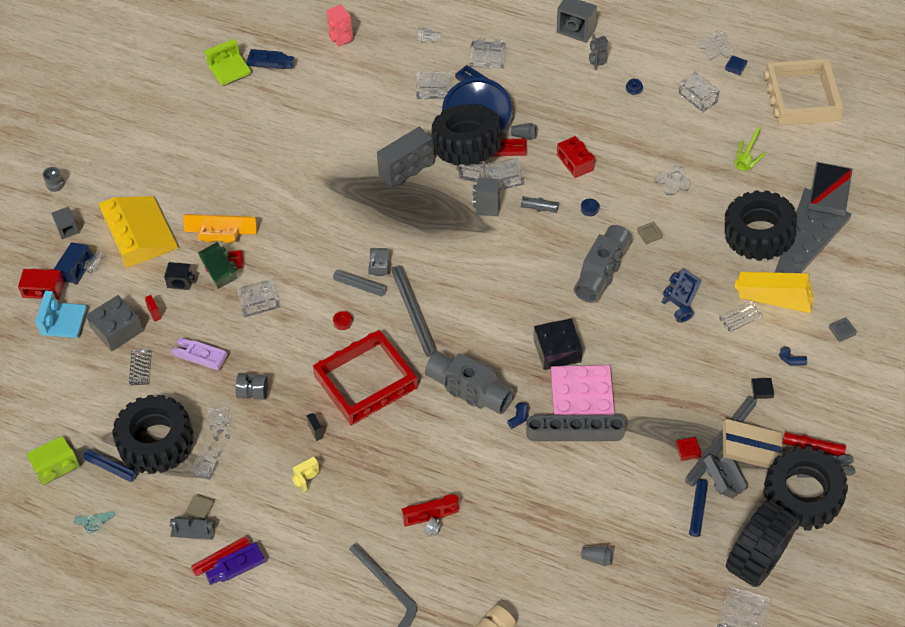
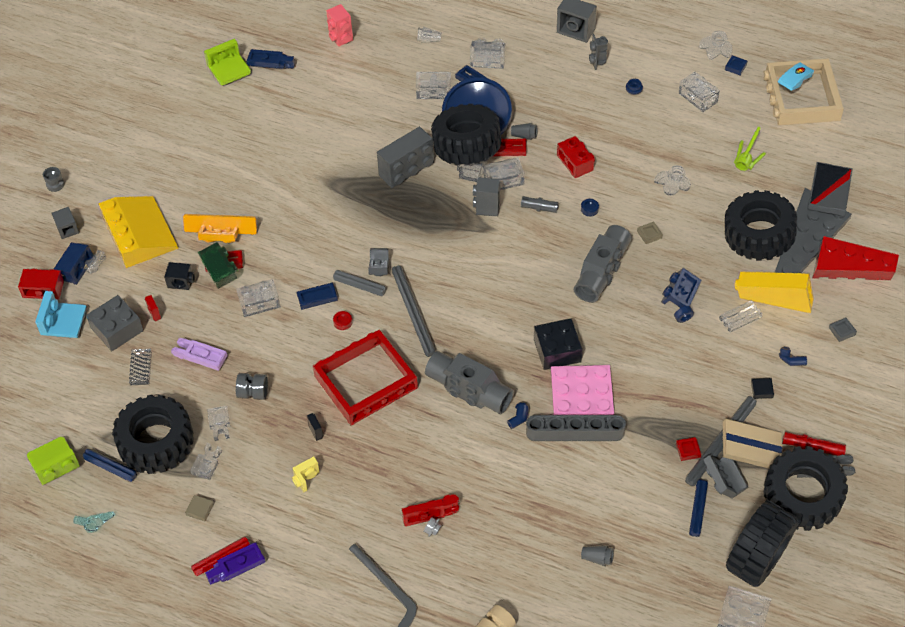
(192, 528): dark grey hinge -> none
(317, 296): none -> dark blue tile
(795, 76): none -> medium azure slope
(853, 261): none -> red wedge

